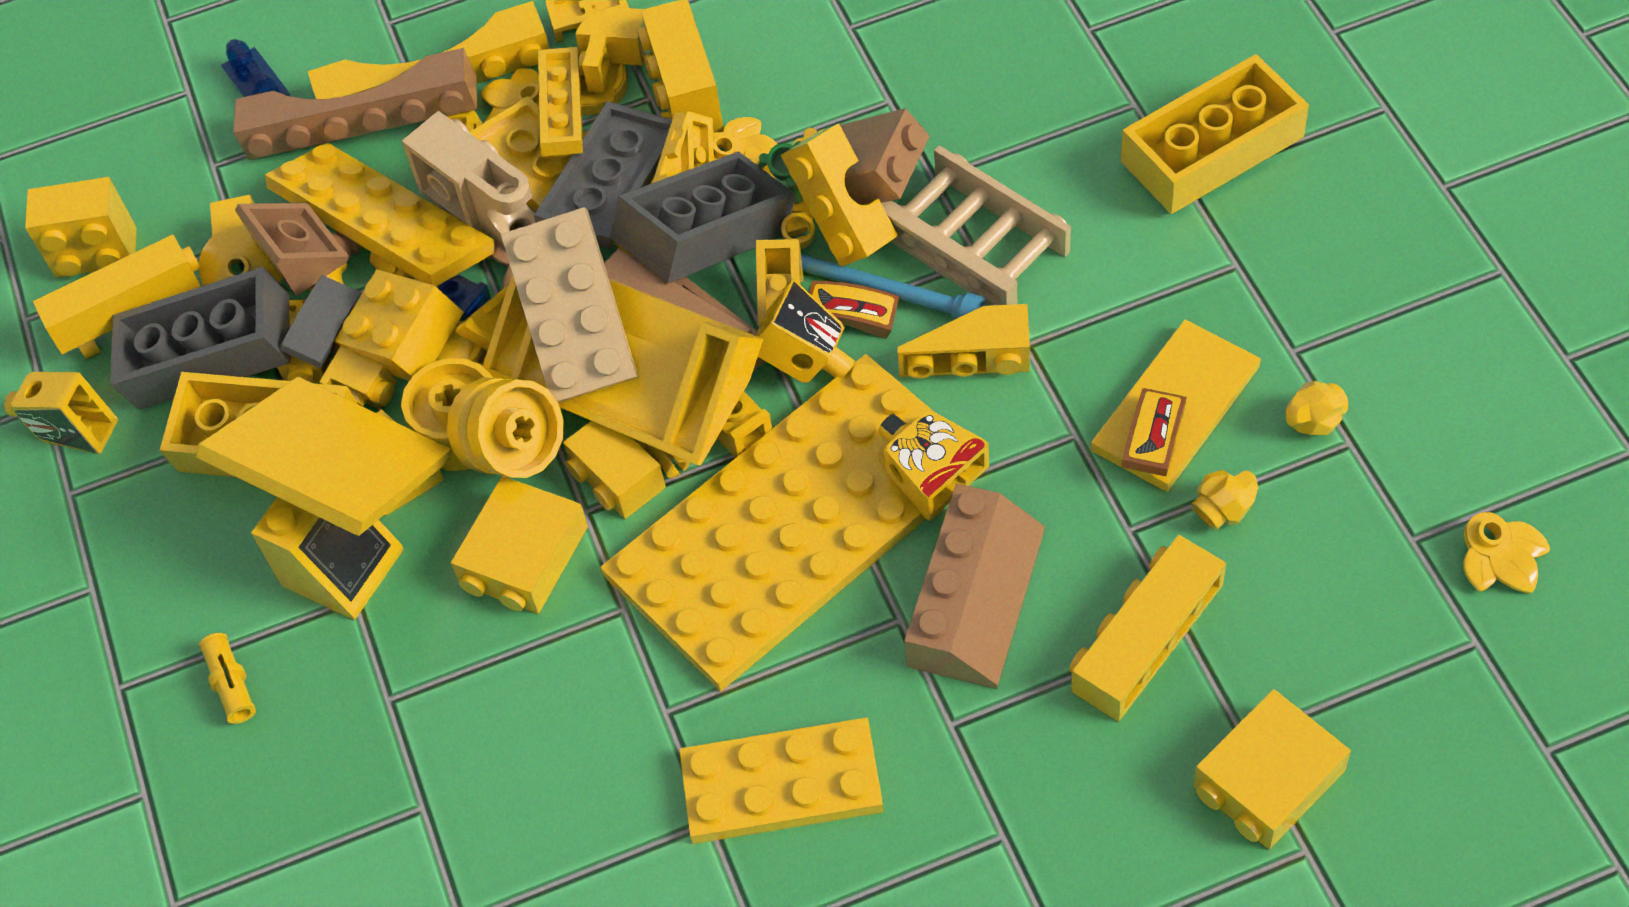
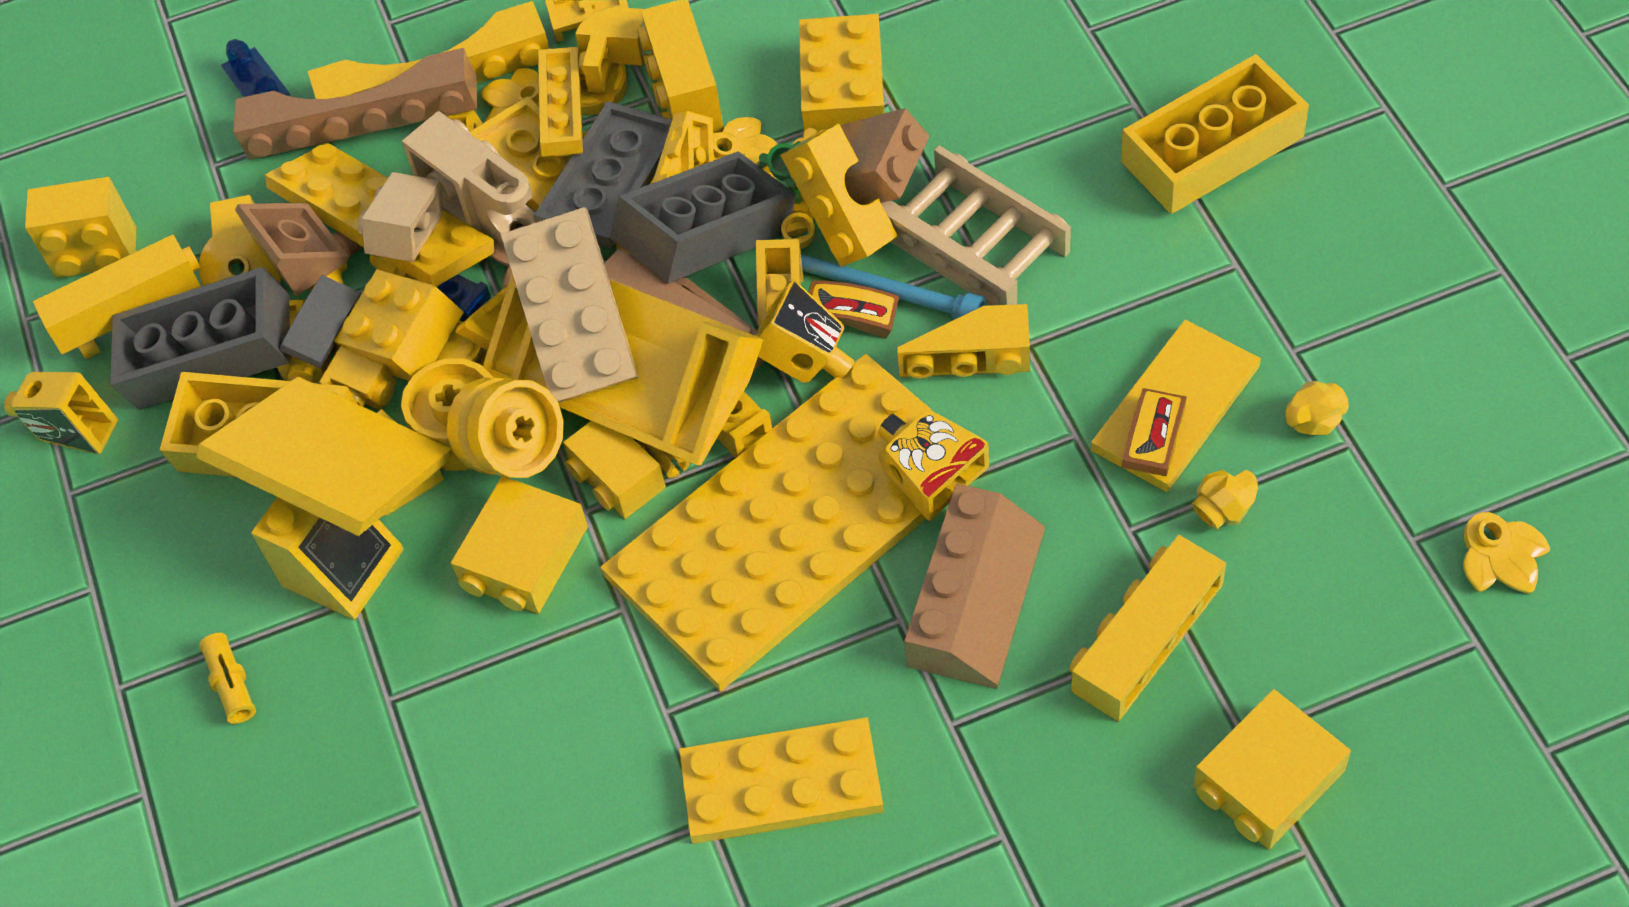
(401, 216): none -> tan brick
(840, 70): none -> yellow brick

